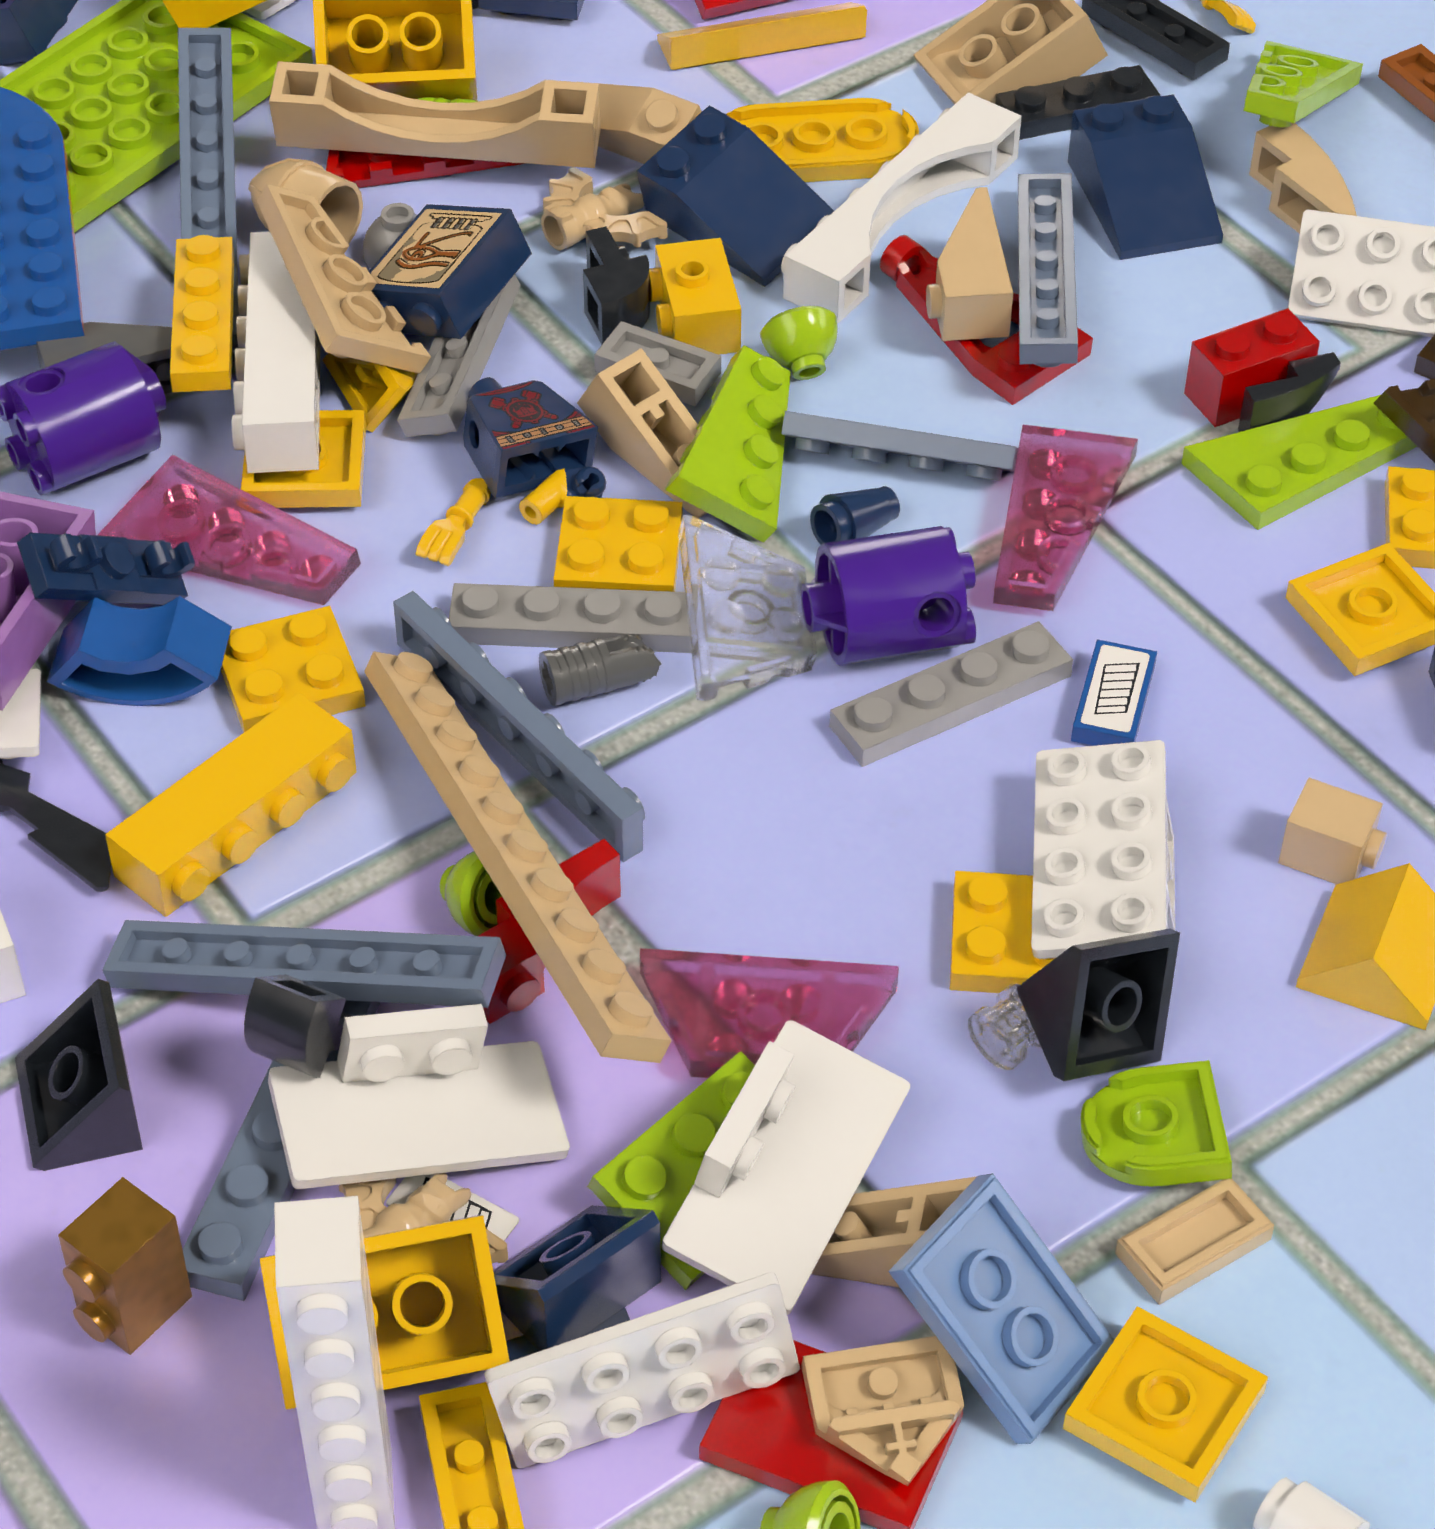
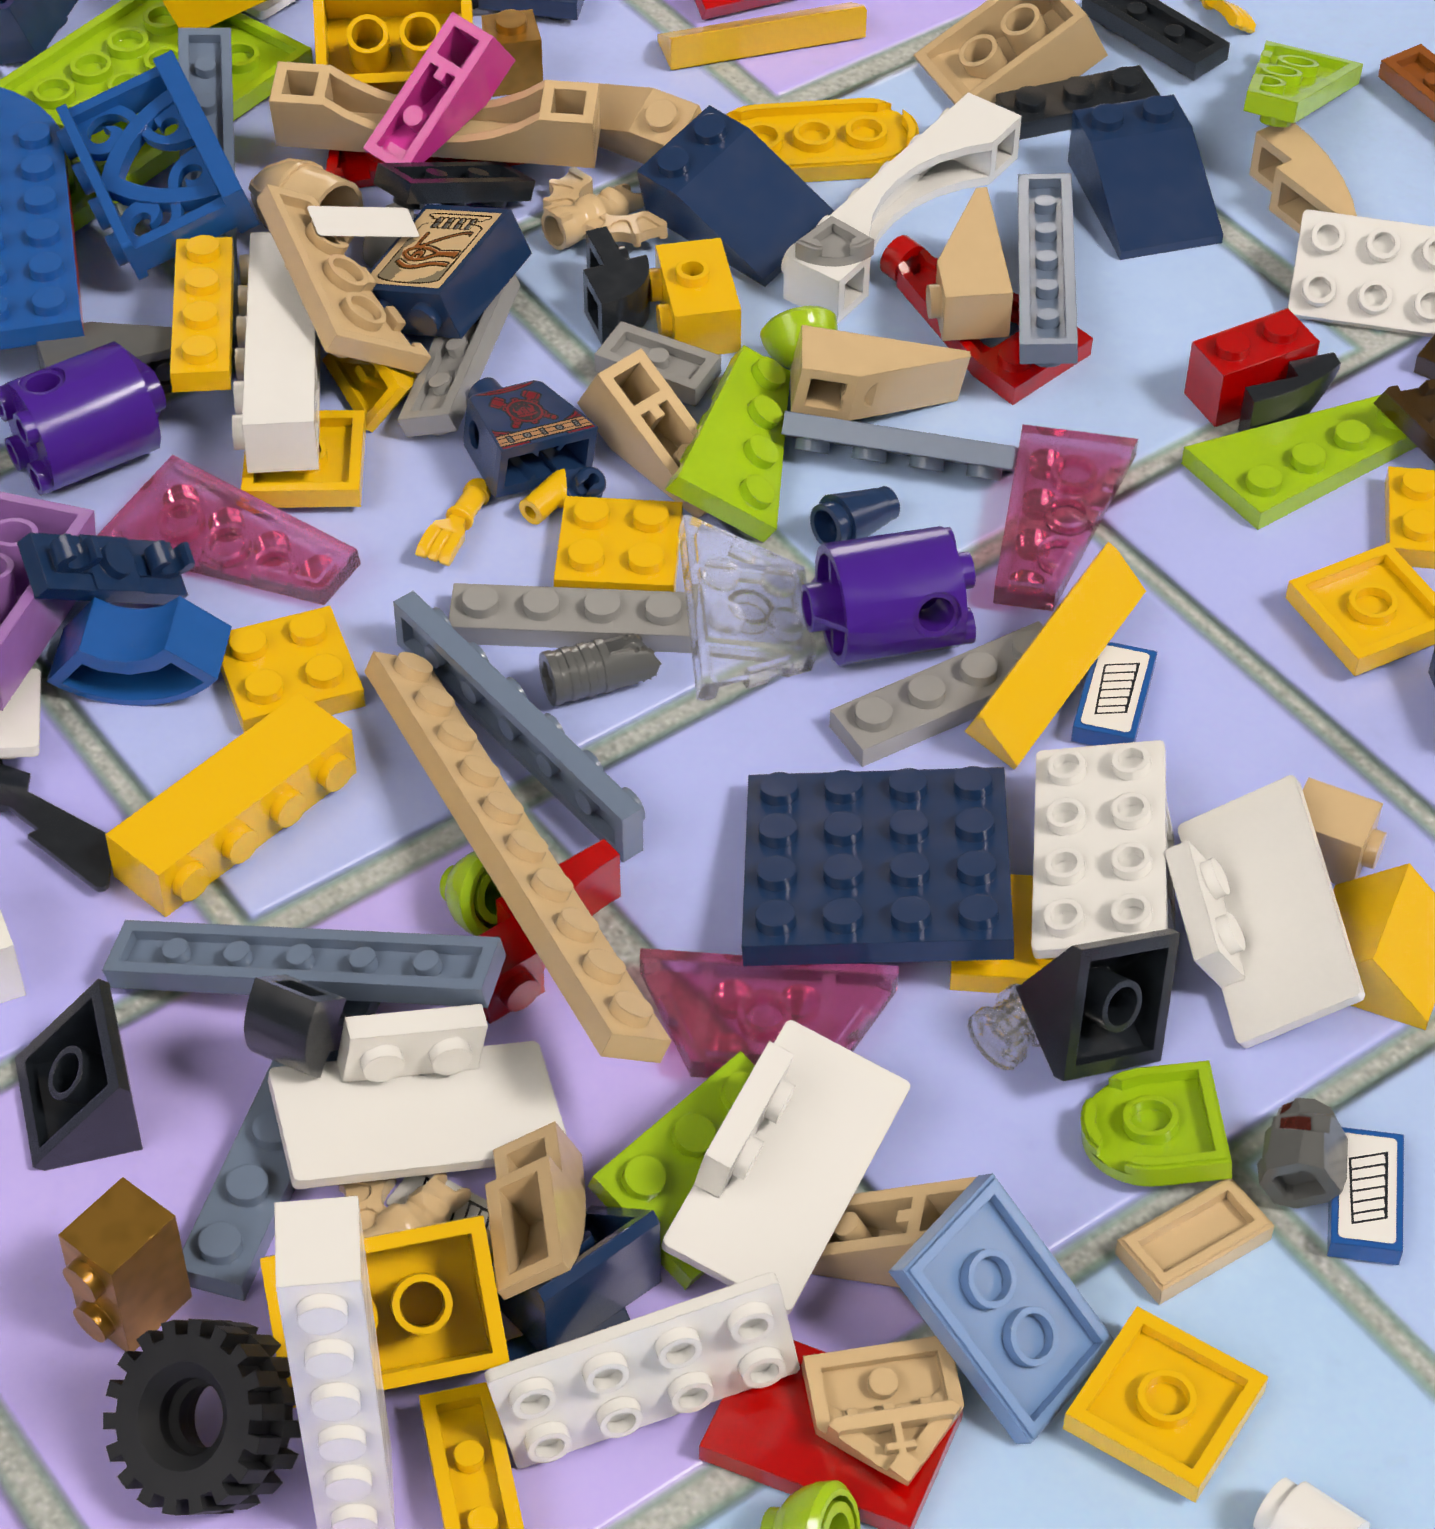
(158, 1417): none -> black tyre
(161, 100): none -> blue fence
(362, 221): none -> white sticker
(441, 93): none -> dark pink slope
(453, 183): none -> black plate
(521, 38): none -> pearl gold brick
(535, 1209): none -> tan slope
(834, 245): none -> light grey tile
(870, 375): none -> tan slope
(877, 867): none -> dark blue plate
(1057, 658): none -> yellow slope
(1264, 912): none -> white bracket
(1303, 1155): none -> dark grey rock
(1368, 1214): none -> tile

